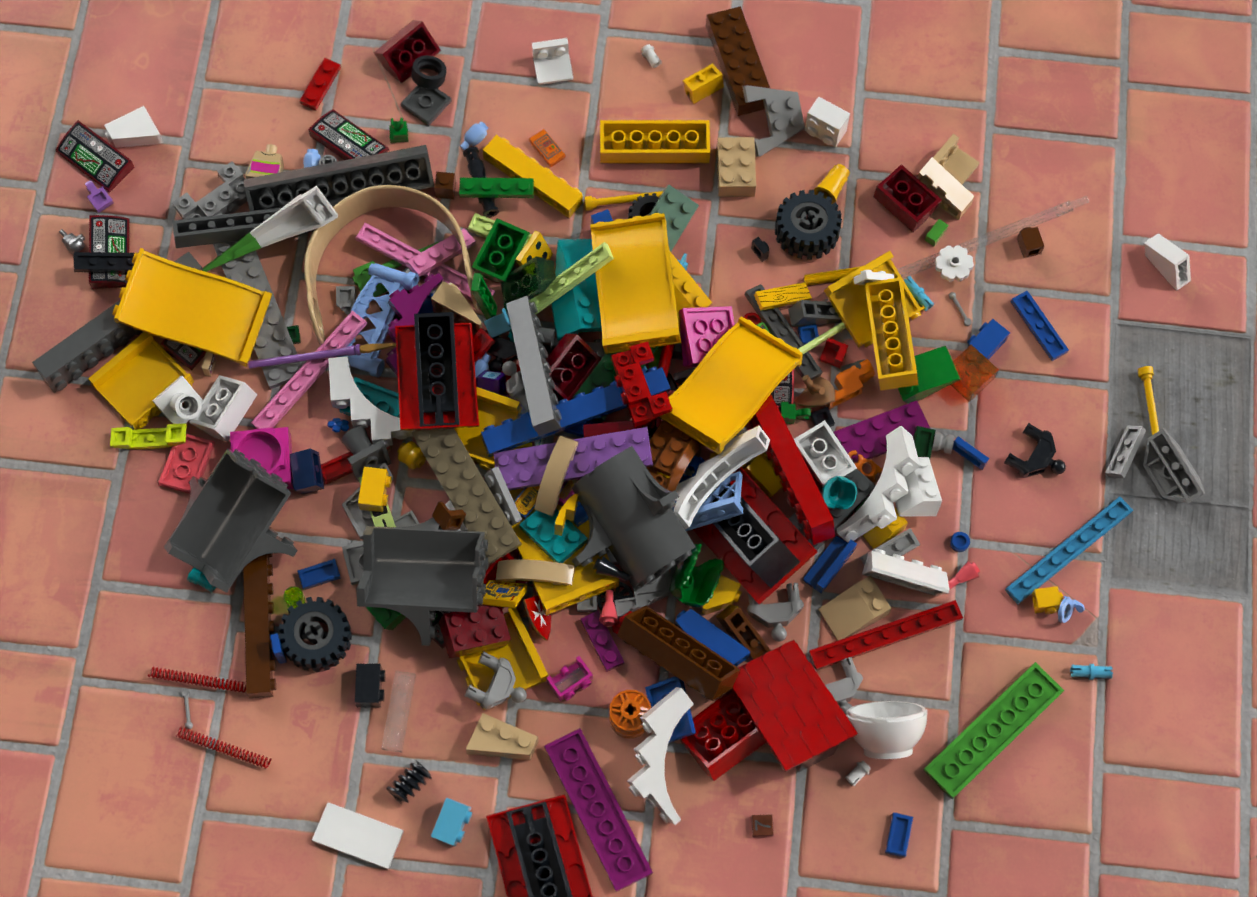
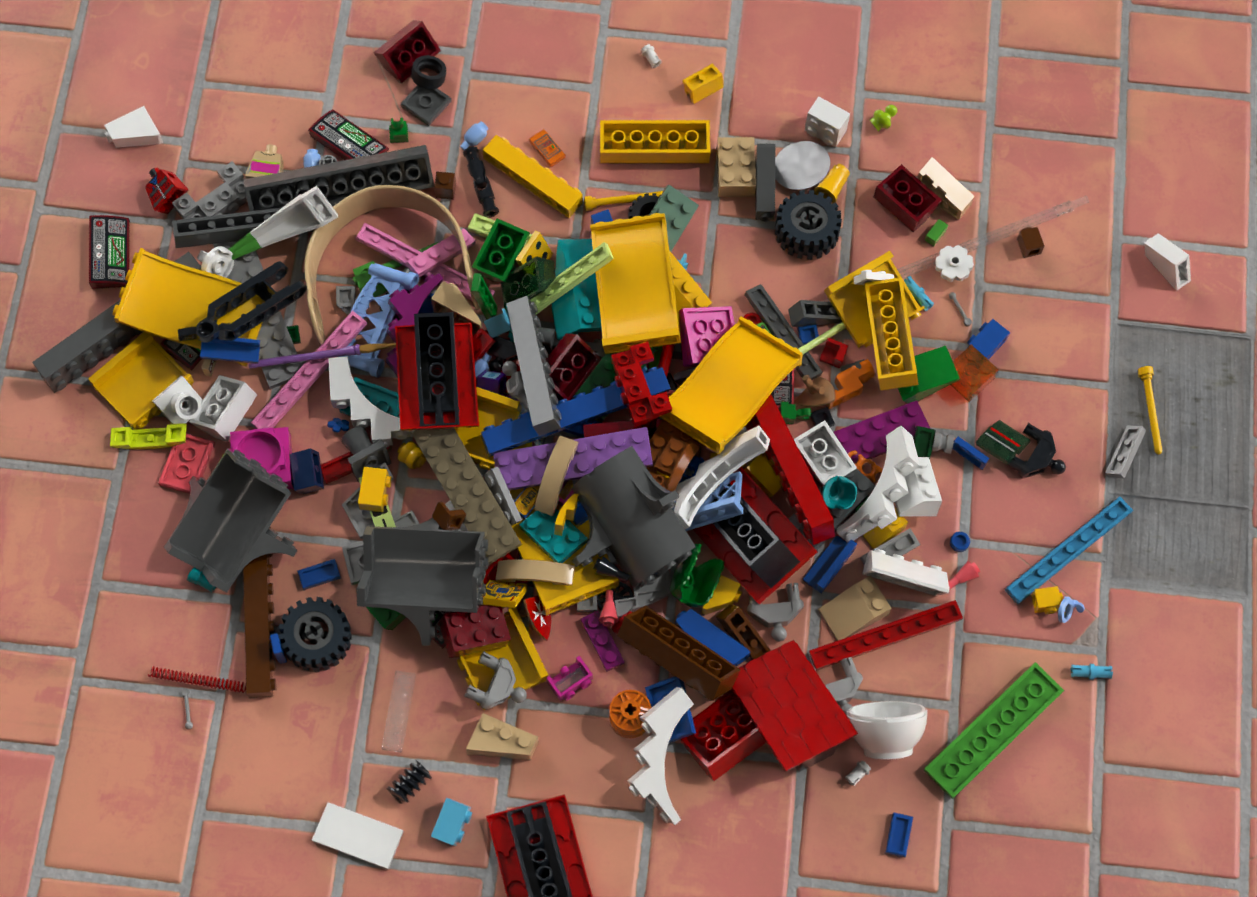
(72, 242): flat silver piece -> none
(94, 156): slope -> none
(98, 197): medium lavender plate -> none
(102, 262): black plate -> none
(164, 189): none -> red torso
(187, 334): none -> black tile
(217, 261): none -> white tile
(219, 749): red piece -> none
(237, 350): none -> blue panel
(258, 285): none -> black piece
(298, 595): clear neon green wheel -> none
(320, 84): red plate -> none
(369, 685): black brick -> none
(496, 187): green plate -> none
(552, 61): white bracket -> none
(598, 810): magenta plate -> none
(736, 57): reddish brown brick -> none
(760, 248): black plate -> none
(762, 825): copper tile -> none
(765, 182): none -> dark grey slope
(782, 115): light grey wing -> none
(782, 296): yellow tile -> none
(801, 165): none -> sticker
(828, 276): yellow axle -> none
(883, 119): none -> lime animal
(955, 160): tan bracket -> none
(1002, 442): none -> clear green slope
(1039, 325): blue plate -> none
(1171, 469): light grey wedge -> none

